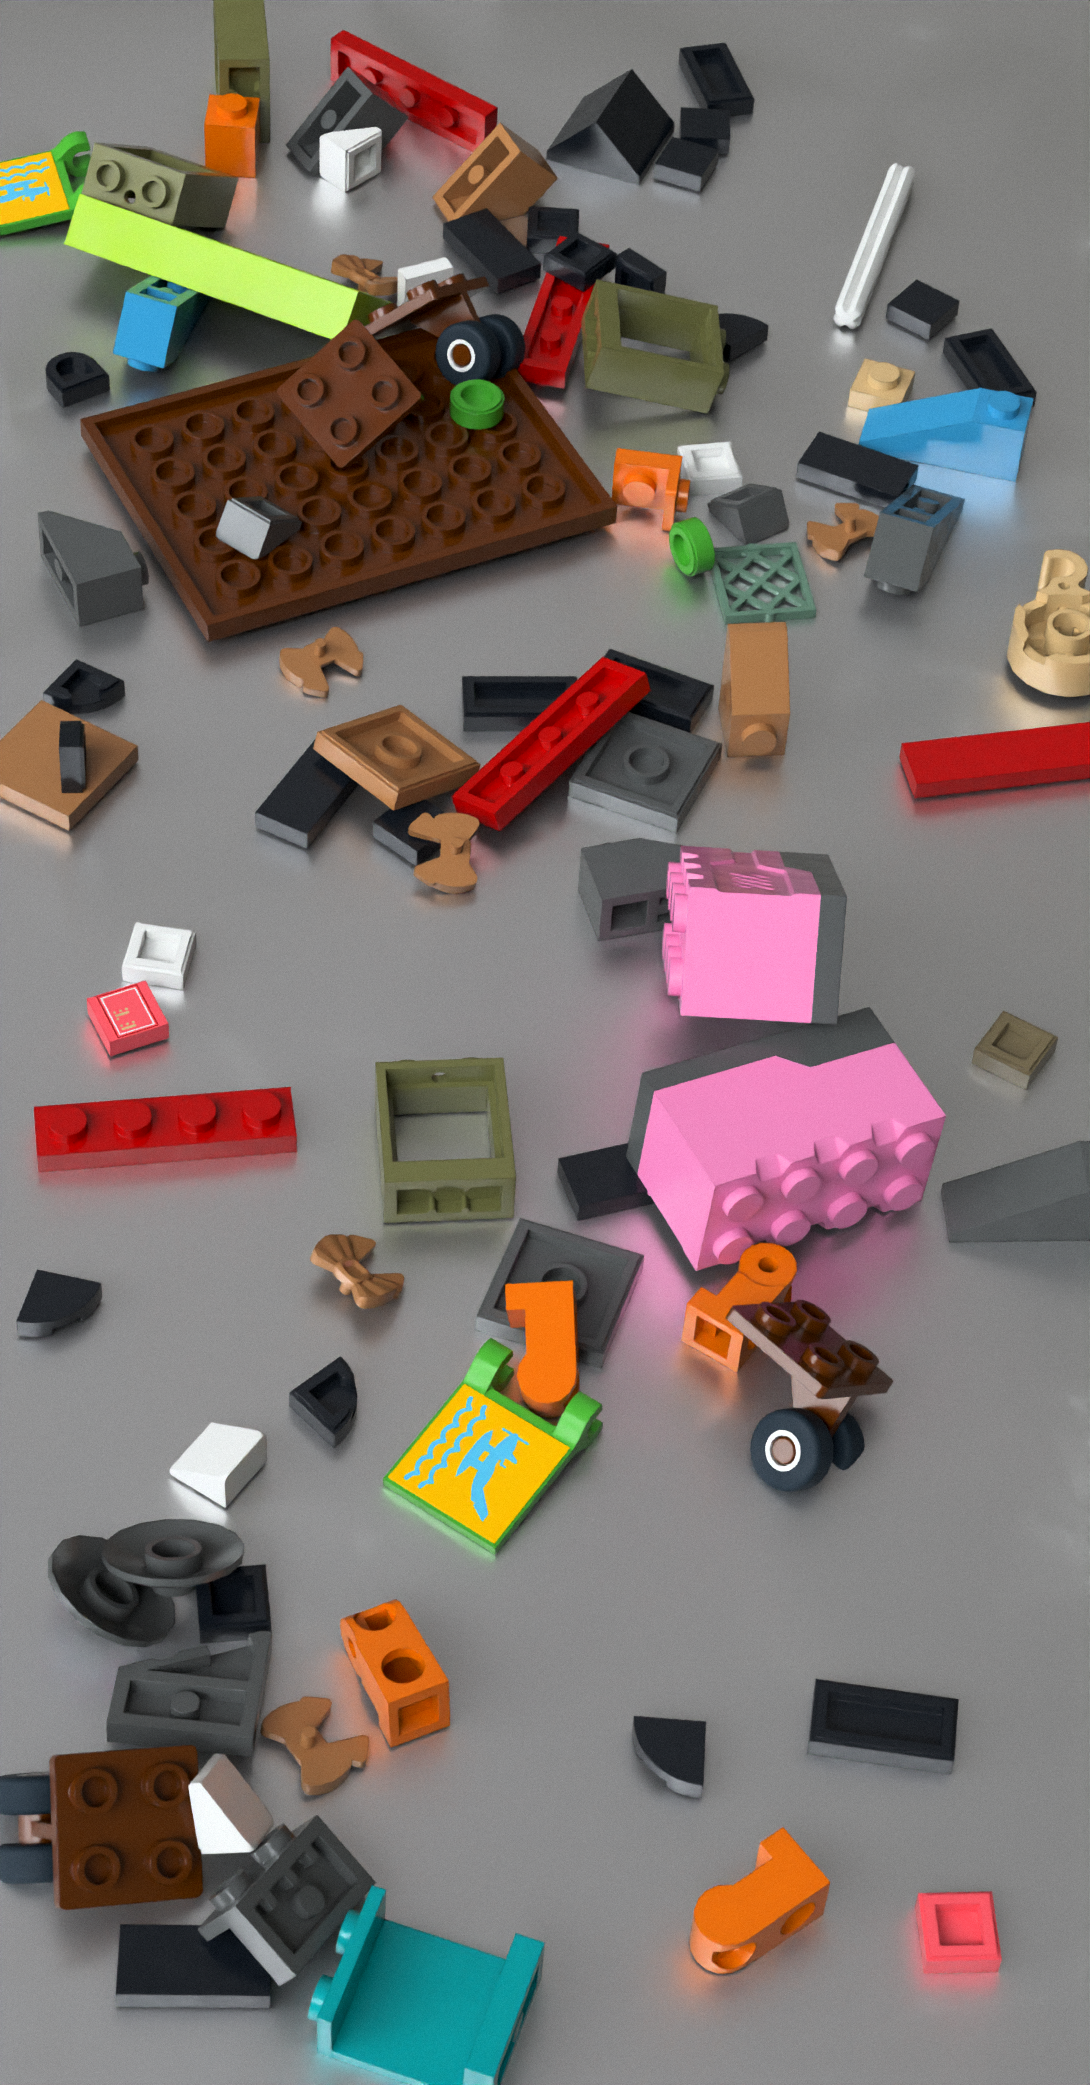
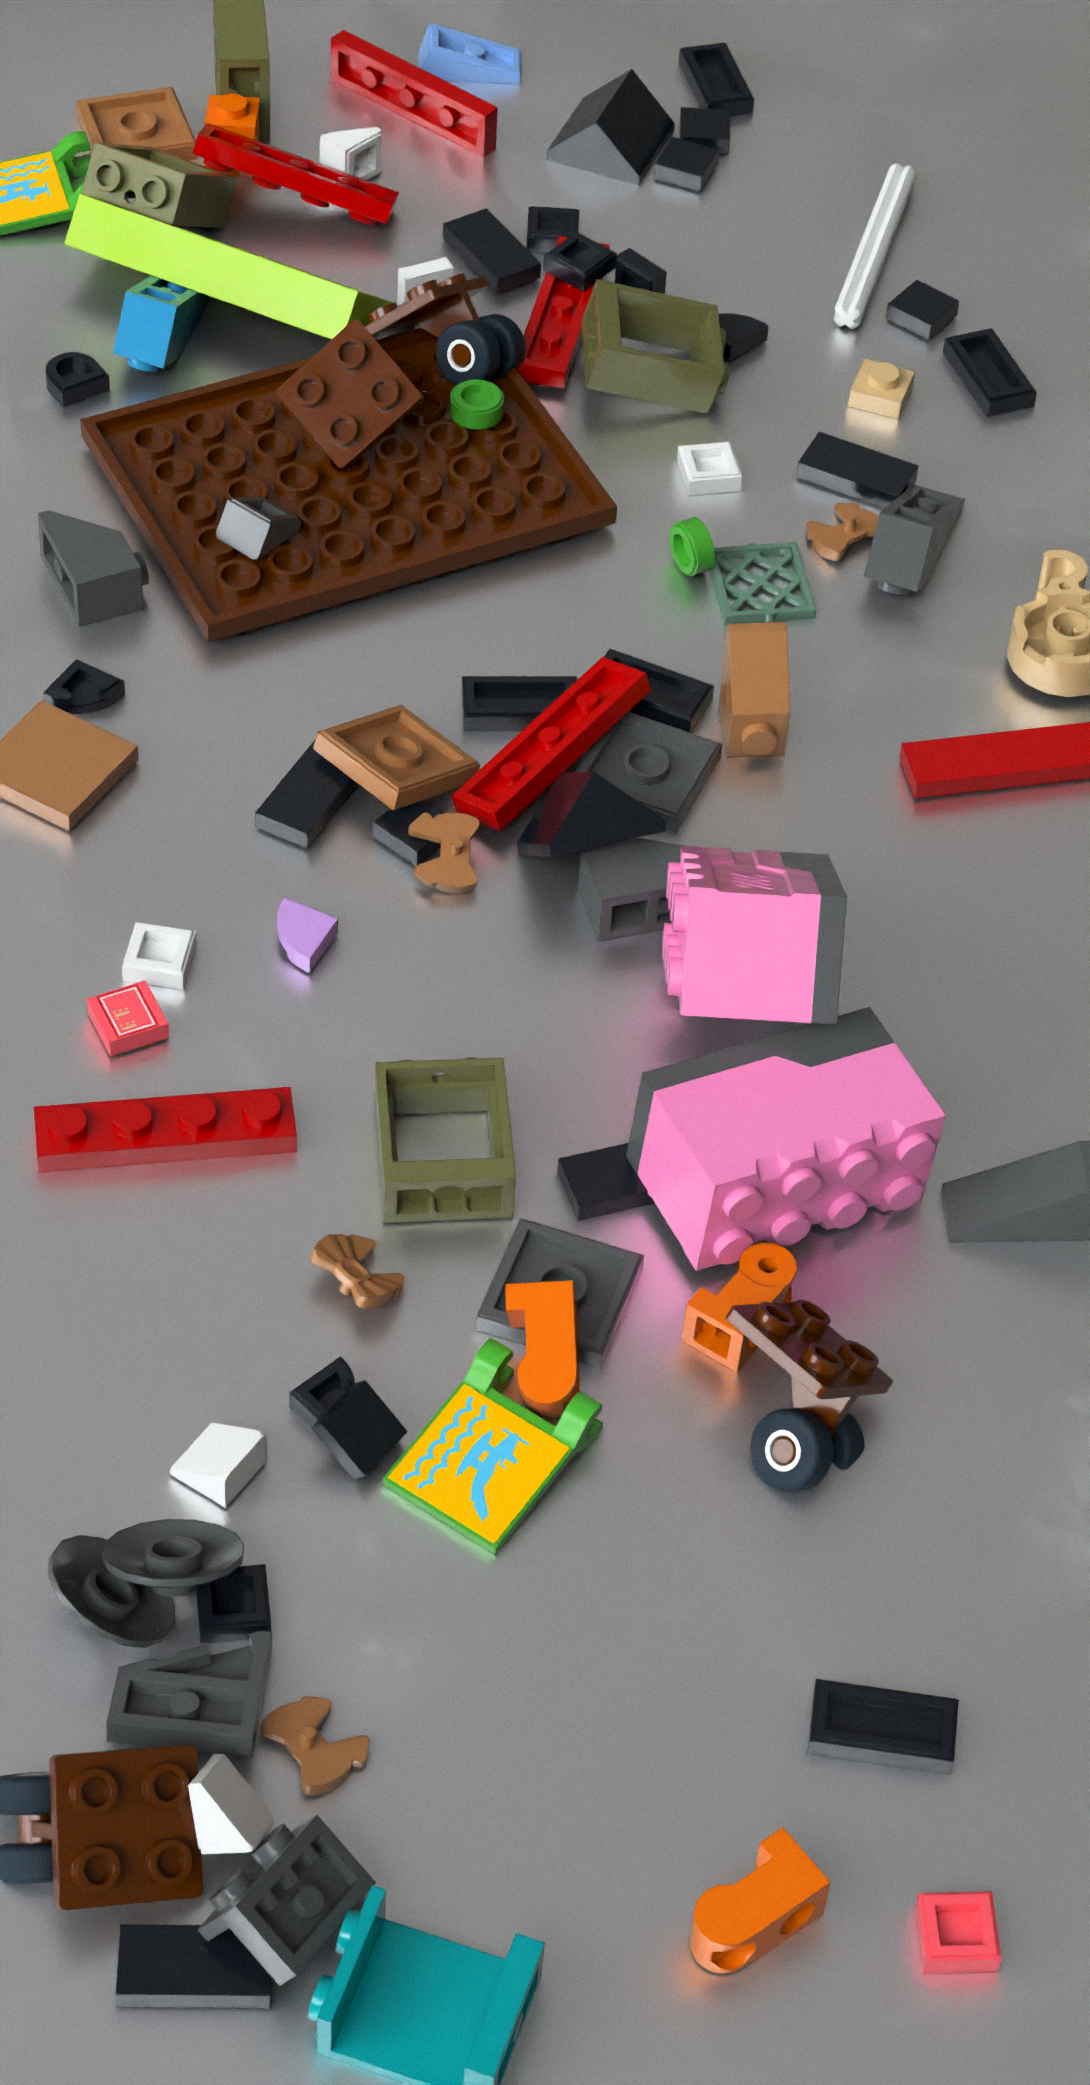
(55, 1302): black tile -> none
(72, 756): black tile -> none
(138, 119): none -> medium nougat tile
(278, 168): none -> red plate
(304, 664): medium nougat piece -> none
(304, 933): none -> lavender tile
(348, 105): dark grey slope -> none
(359, 1429): none -> black tile
(363, 273): medium nougat piece -> none
(397, 1672): orange leg -> none
(467, 58): none -> light blue slope
(499, 175): medium nougat slope -> none
(585, 814): none -> black slope
(650, 482): orange bracket -> none
(672, 1751): black tile -> none
(751, 512): dark grey slope -> none
(959, 431): dark azure slope -> none
(1014, 1050): dark tan tile -> none

